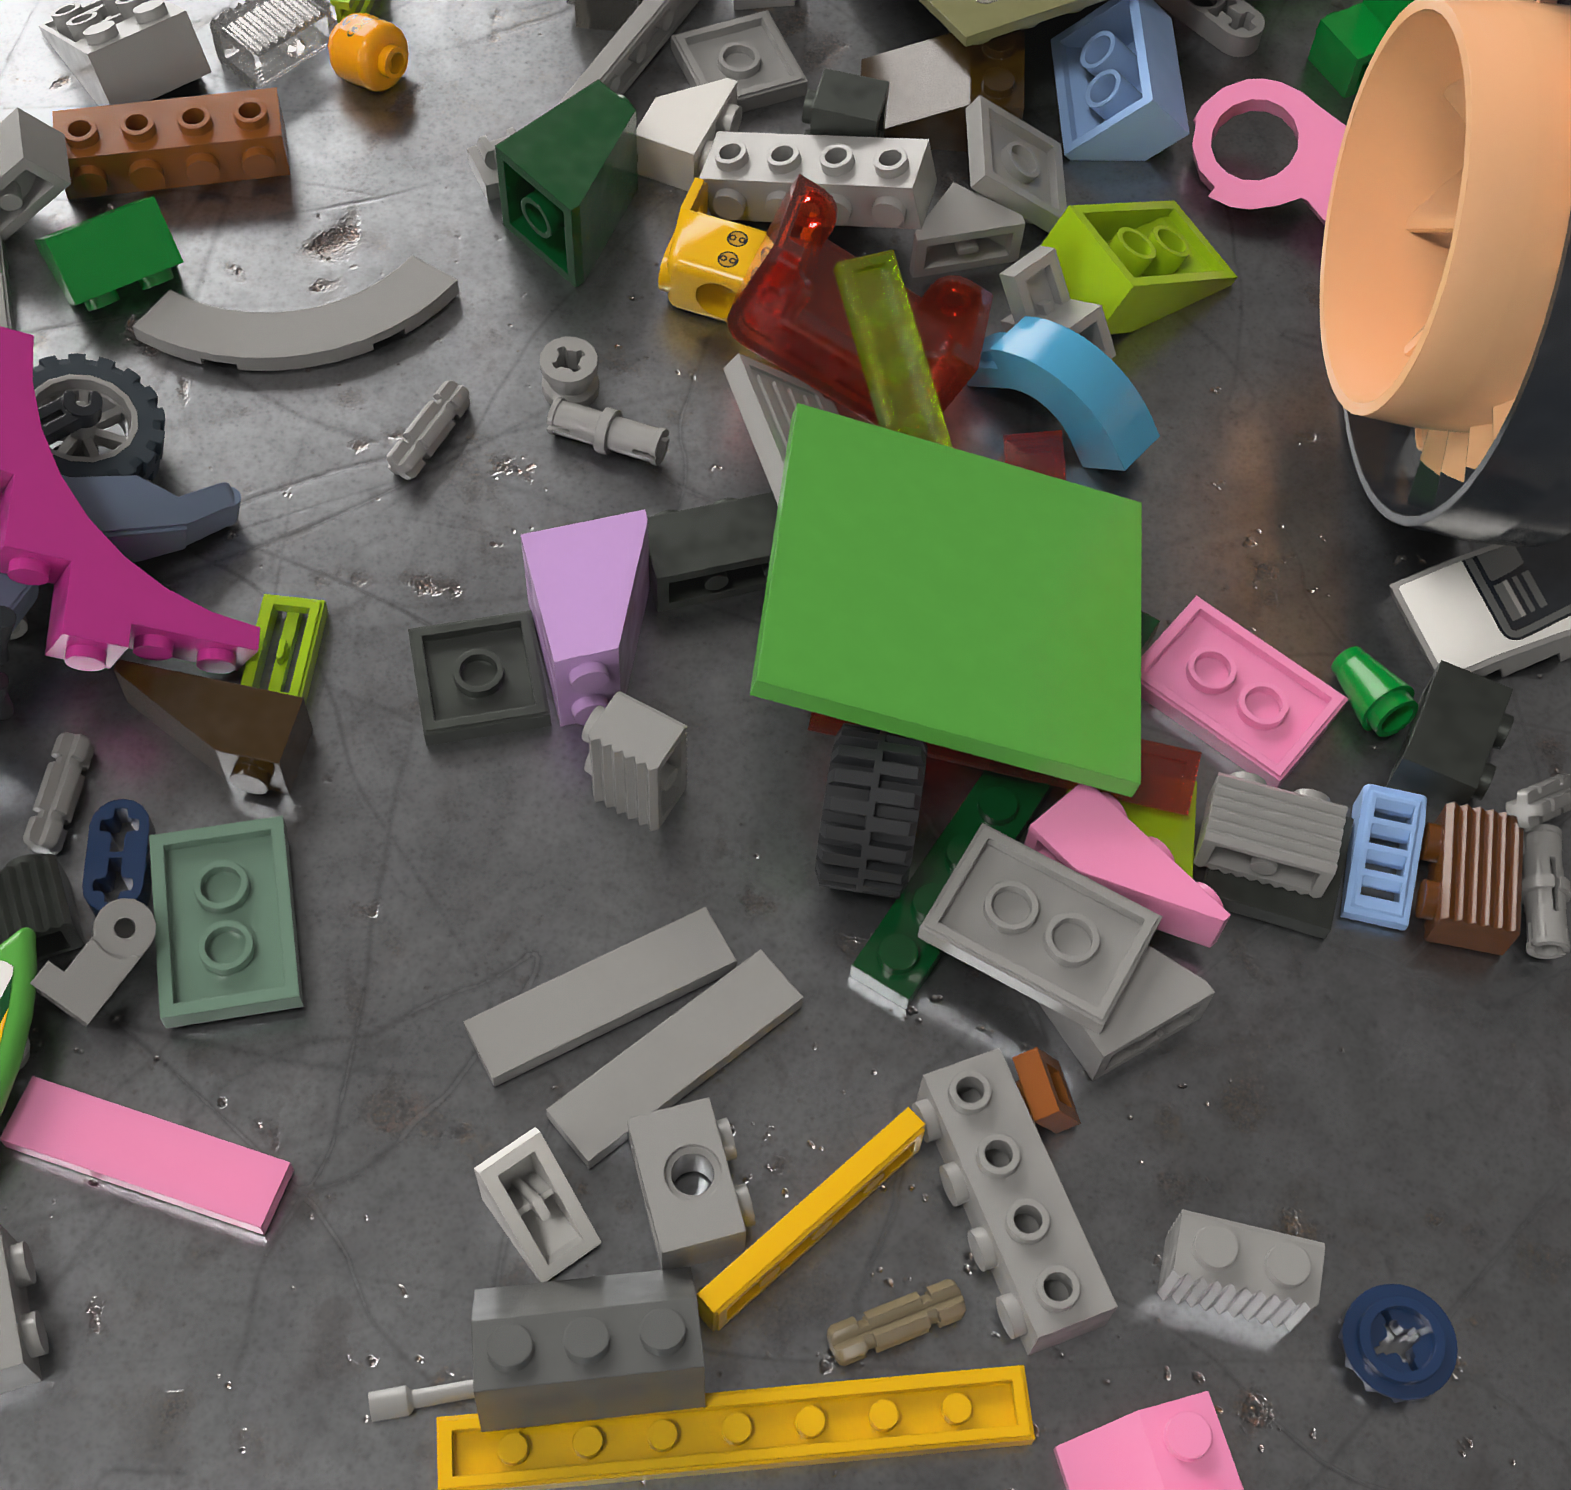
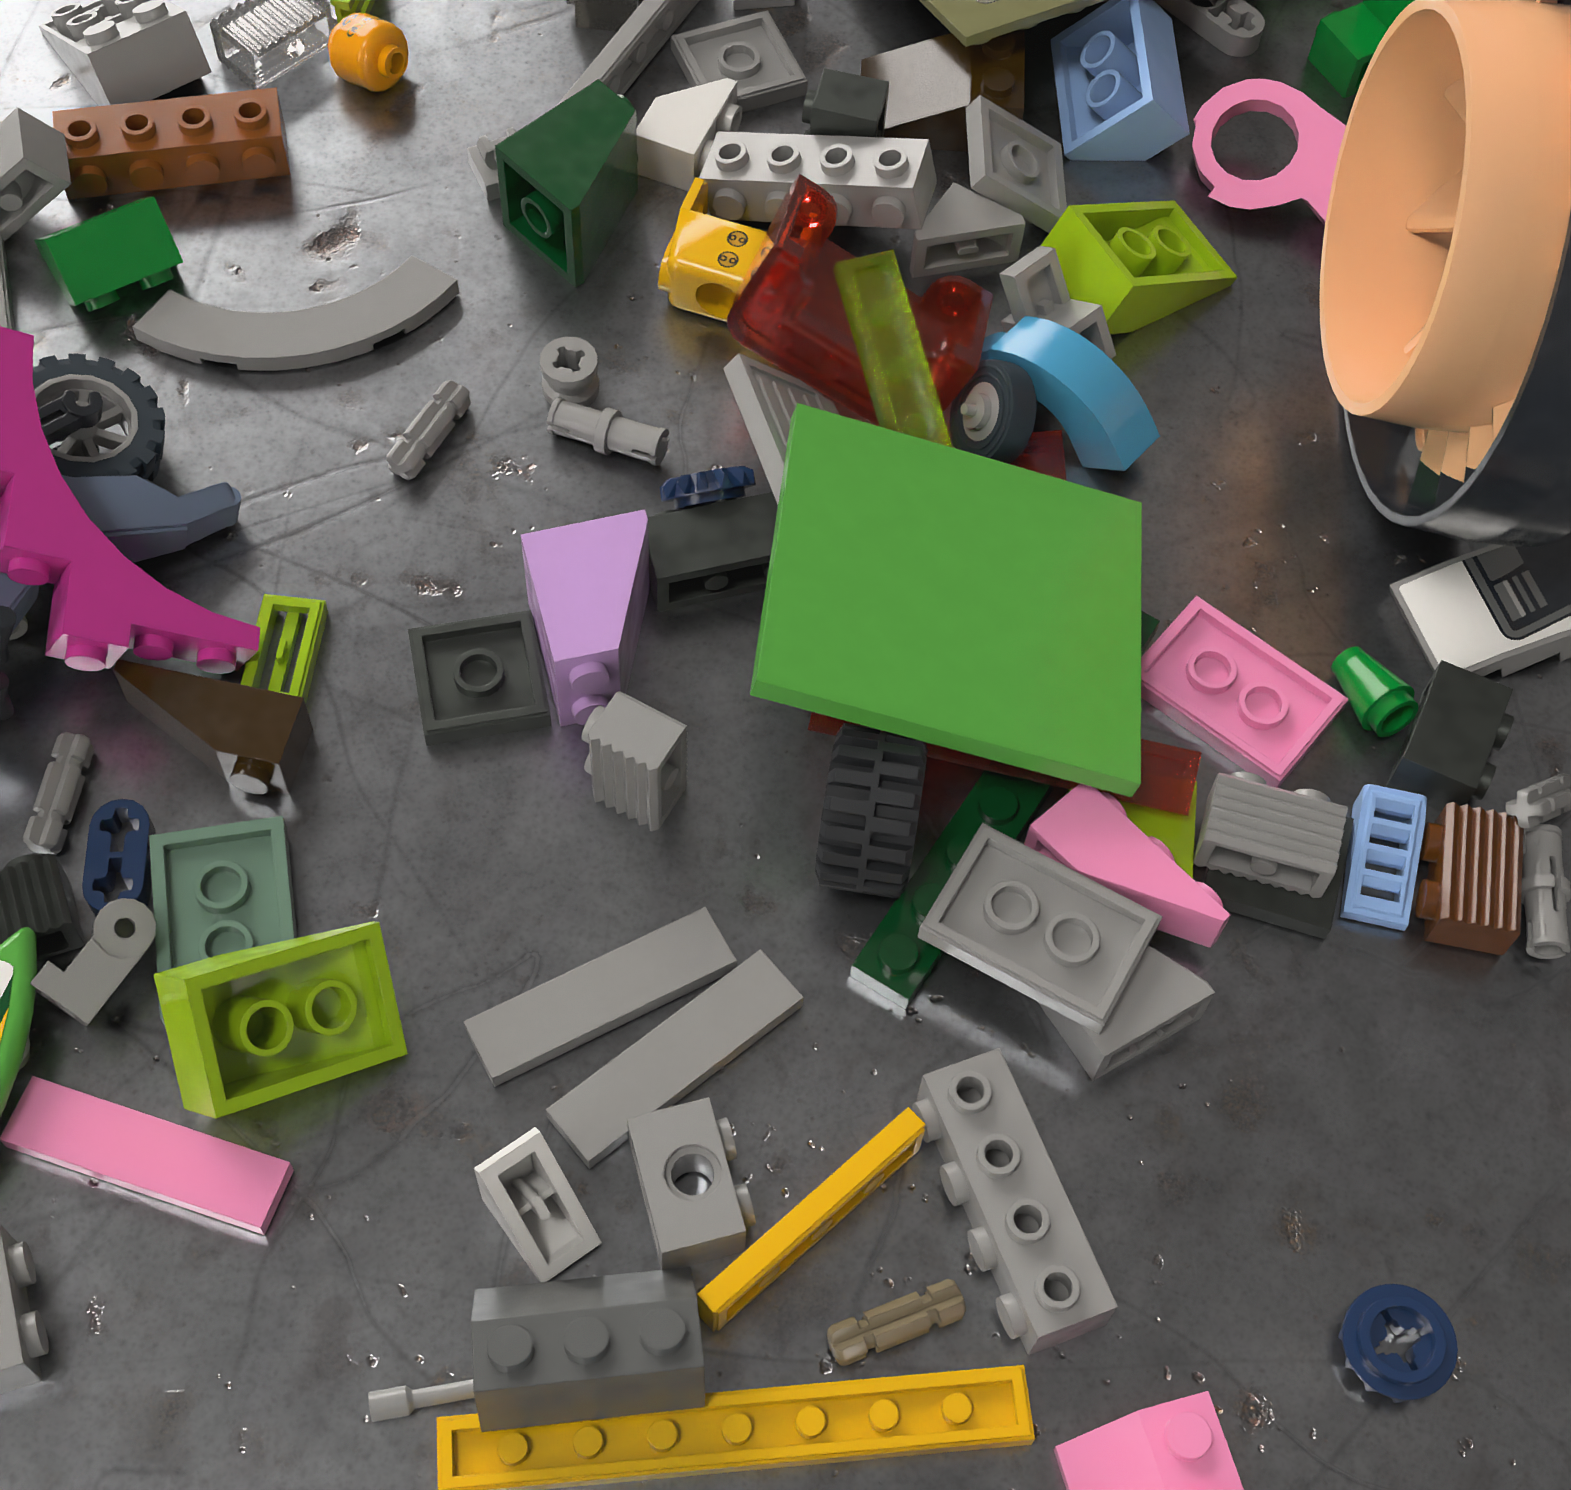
(279, 1018): none -> lime slope
(707, 486): none -> dark blue gear
(994, 412): none -> black wheel
(1045, 1090): dark orange plate -> none
(1241, 1269): light grey brick -> none

